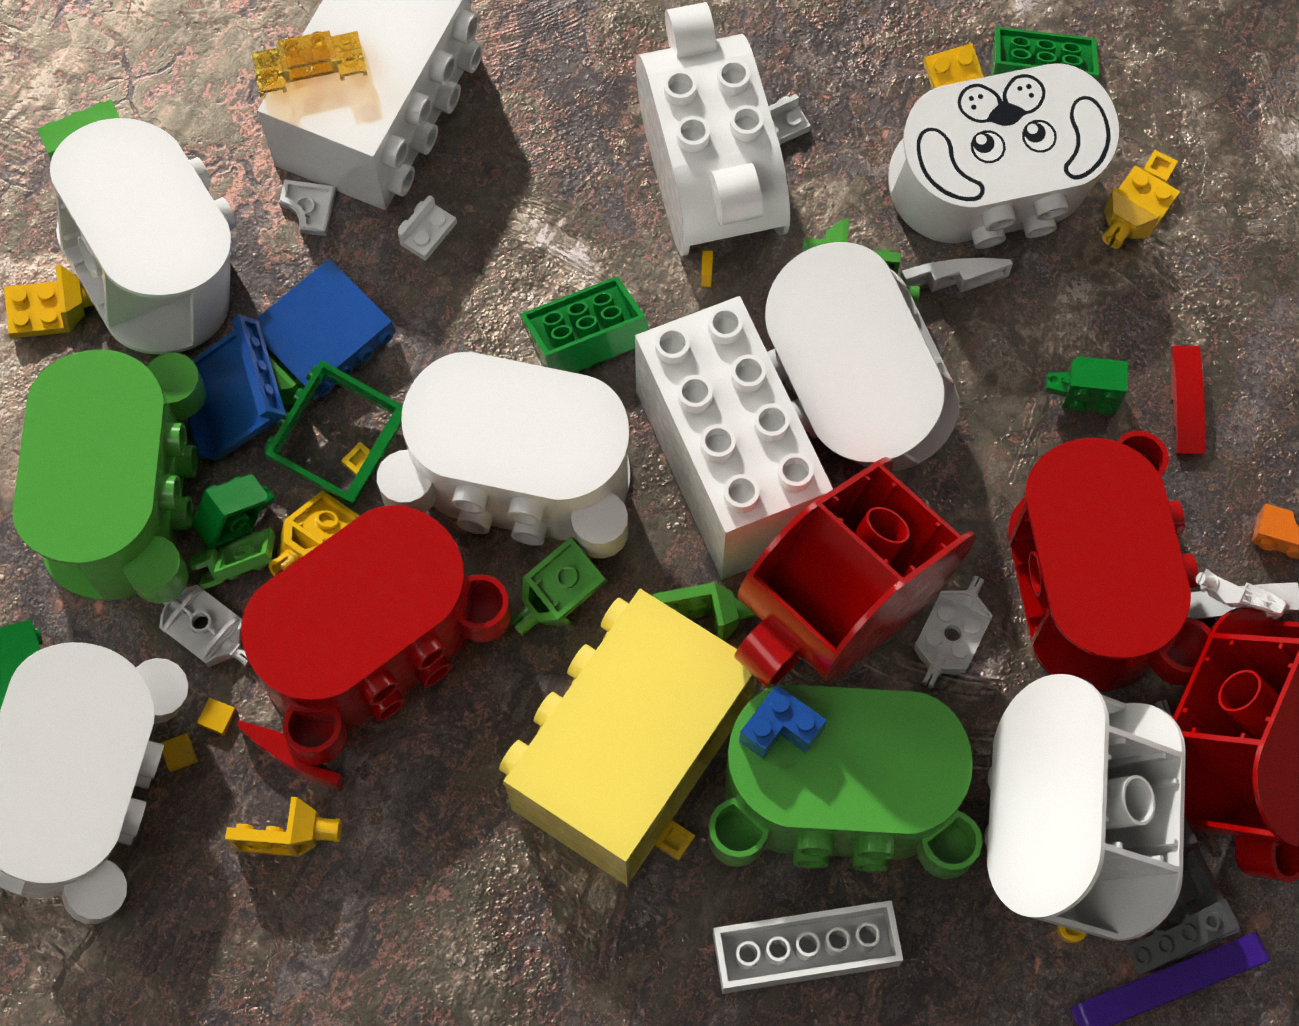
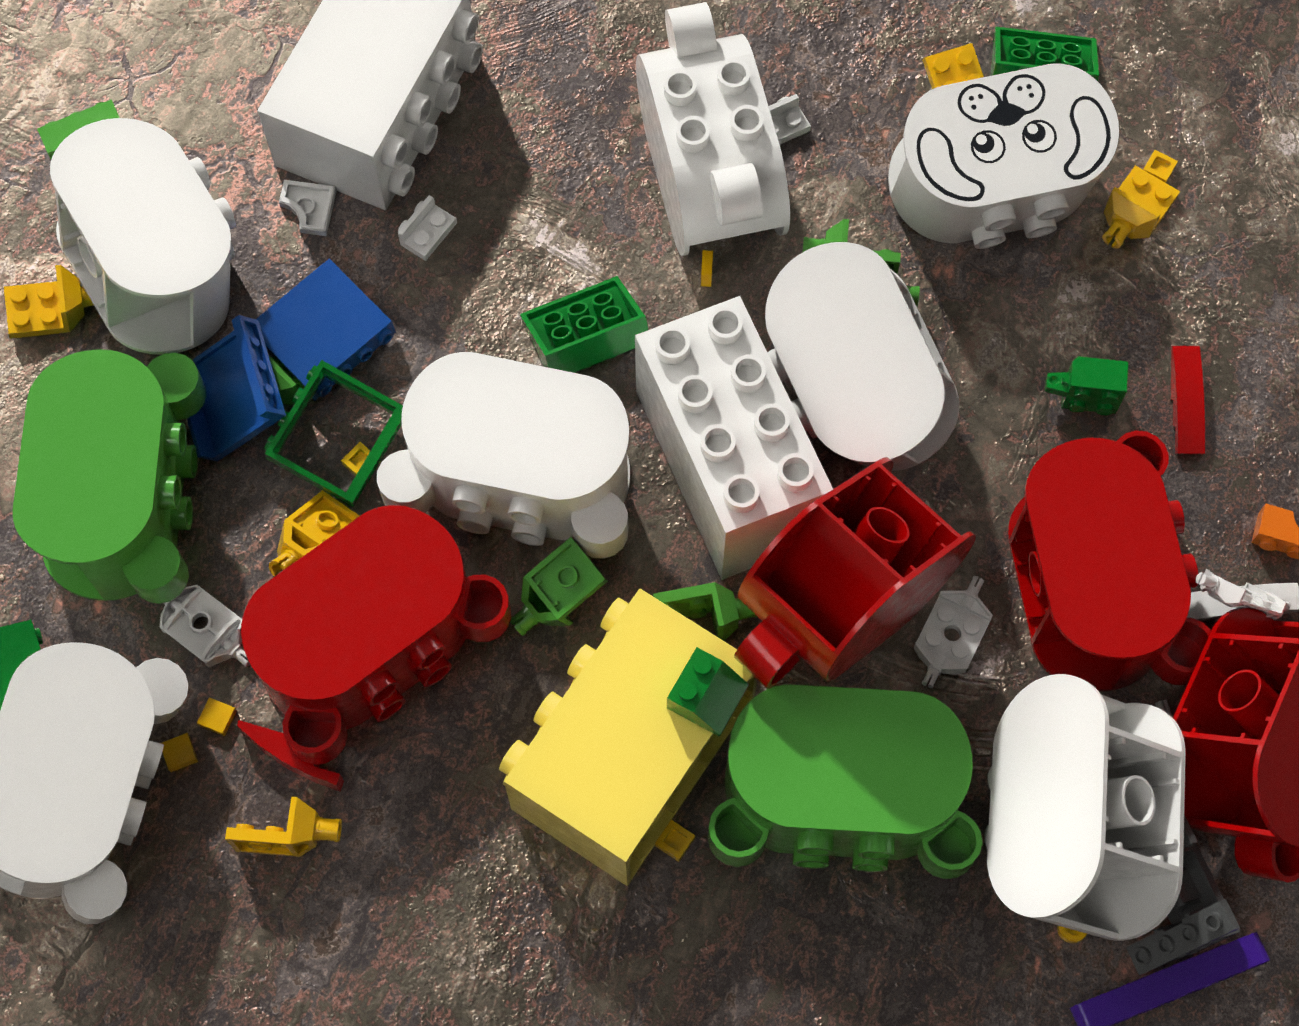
(230, 510): green hinge -> none
(234, 558): bright green plate -> none
(308, 58): clear yellow bracket -> none
(707, 692): none -> green slope
(781, 716): blue brick -> none
(807, 947): white brick -> none
(965, 273): white slope -> none

